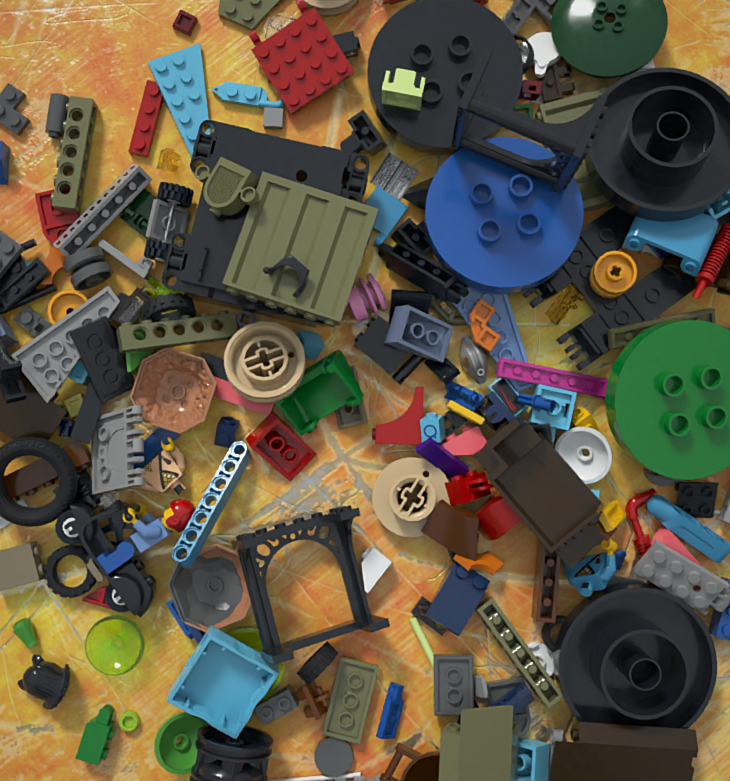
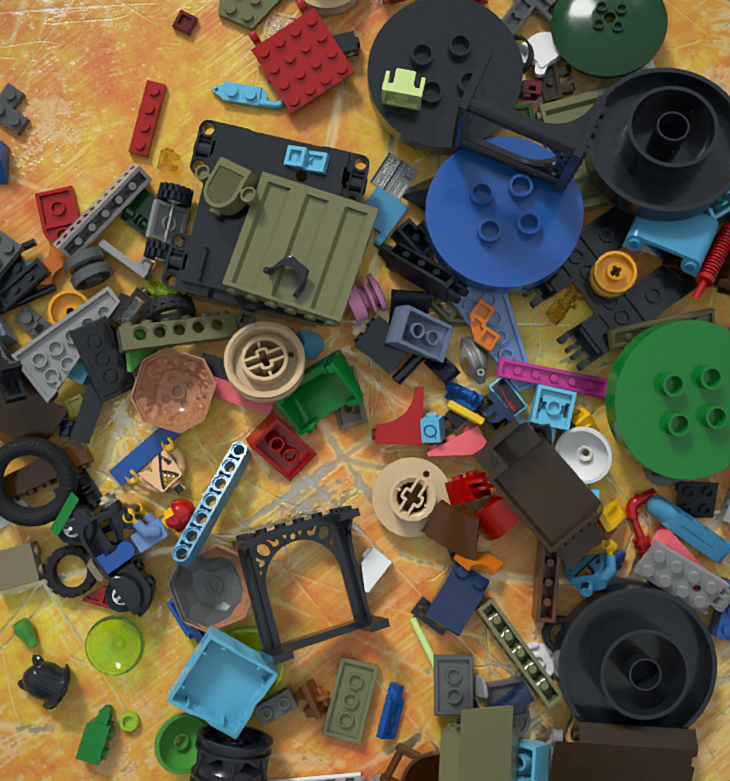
(56, 115): dark grey brick -> none
(64, 514): none -> green sticker
(82, 145): olive brick -> none
(114, 449): light grey hinge -> none
(183, 89): medium azure wing -> none
(226, 431): dark blue bracket -> none
(273, 118): light grey tile -> none
(306, 160): none -> medium azure slope
(317, 663): black tyre -> none
(333, 756): dark grey tile -> none
(363, 136): black brick -> none
(441, 458): dark purple tile -> none
(537, 402): blue axle -> none

